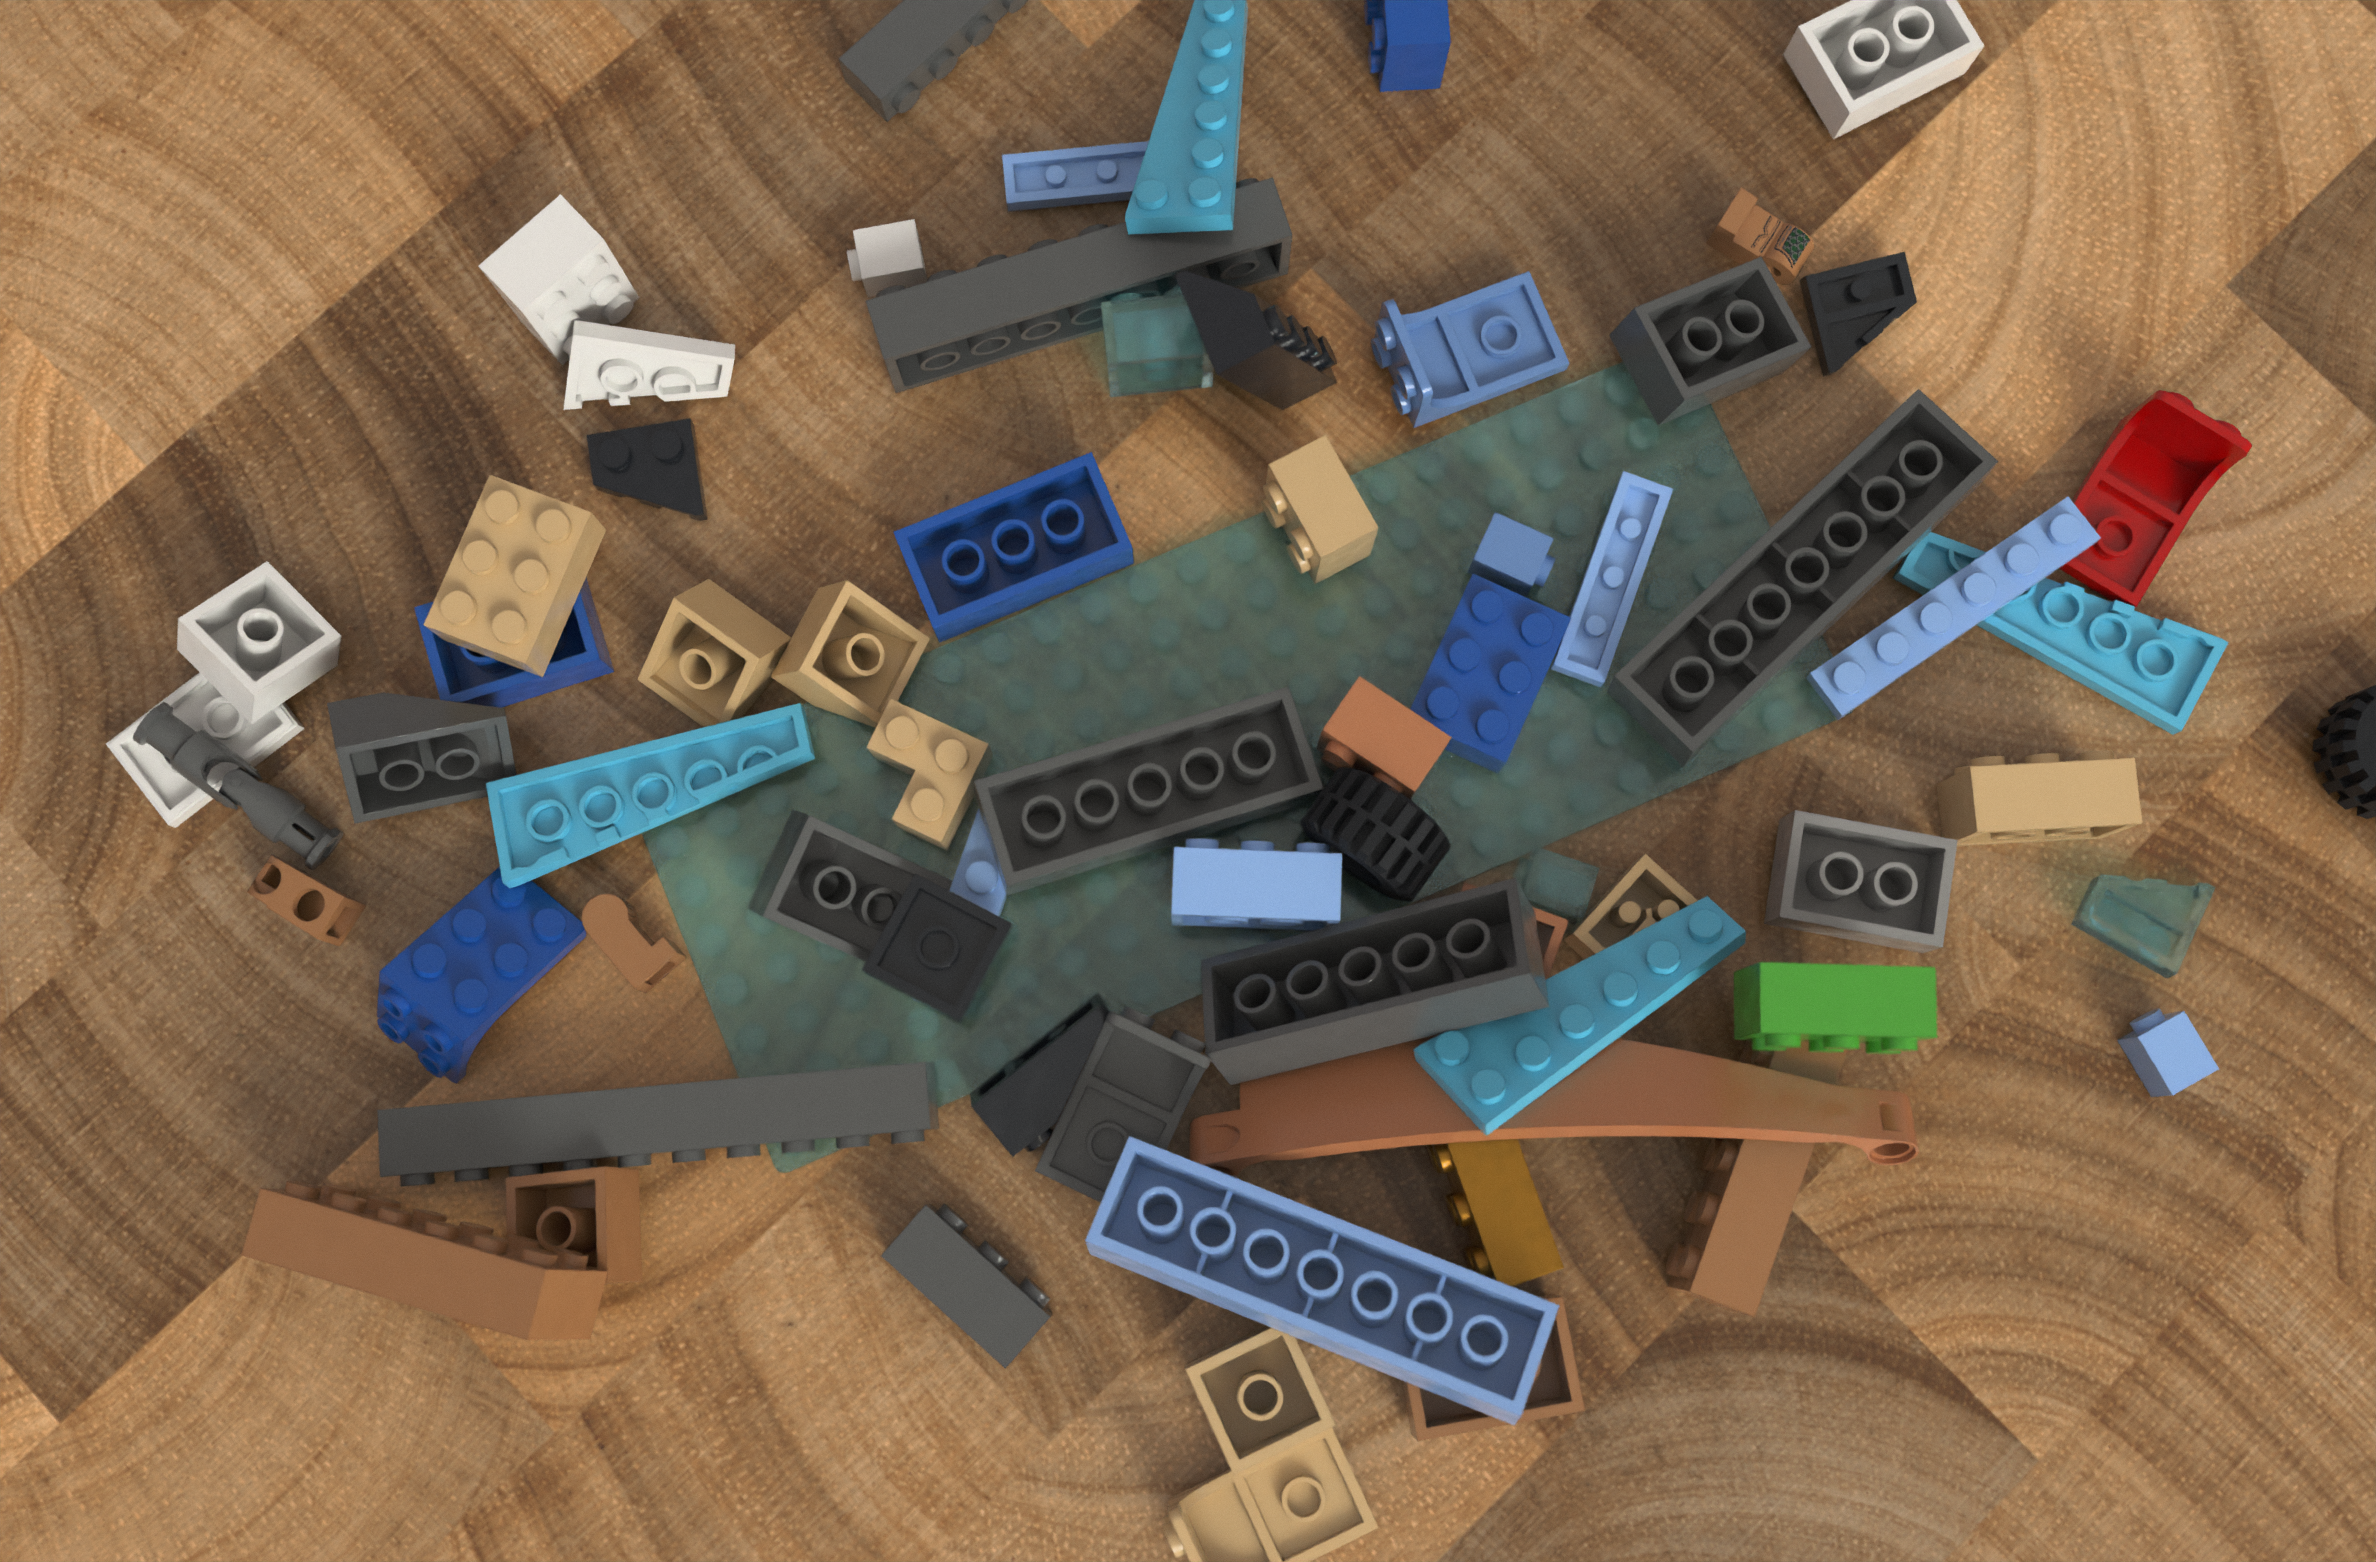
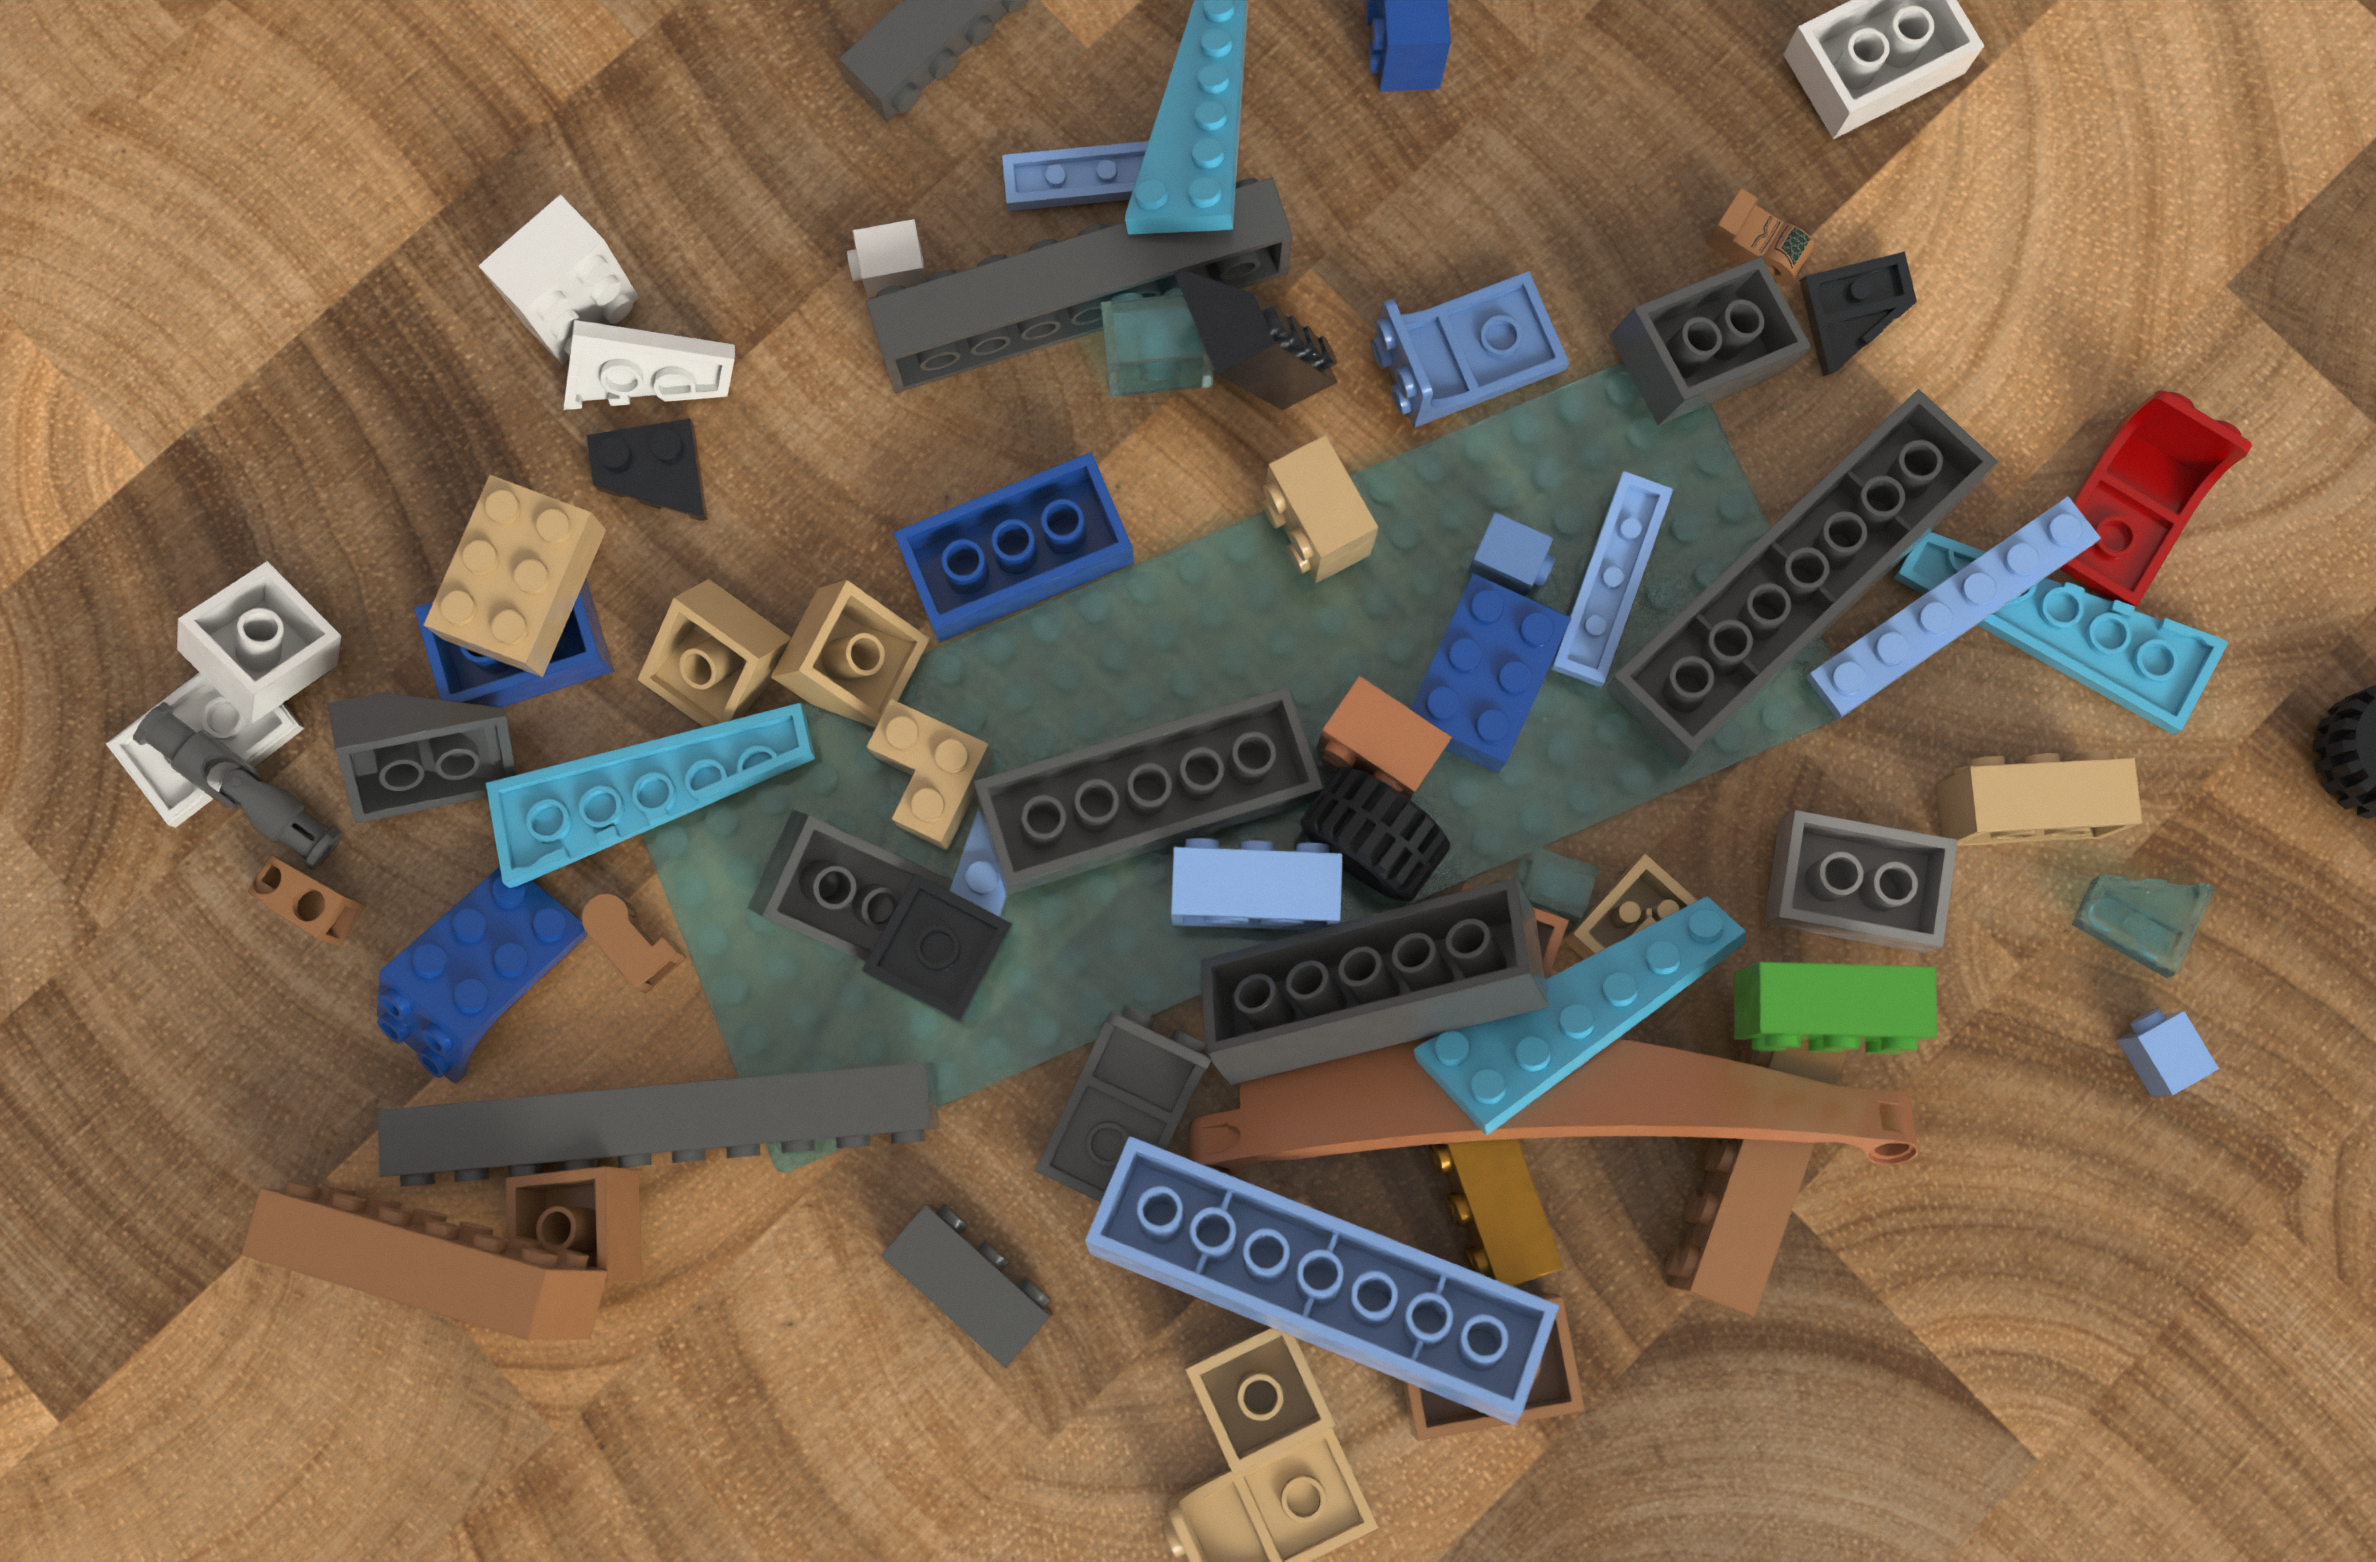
(1034, 1087): black slope -> none

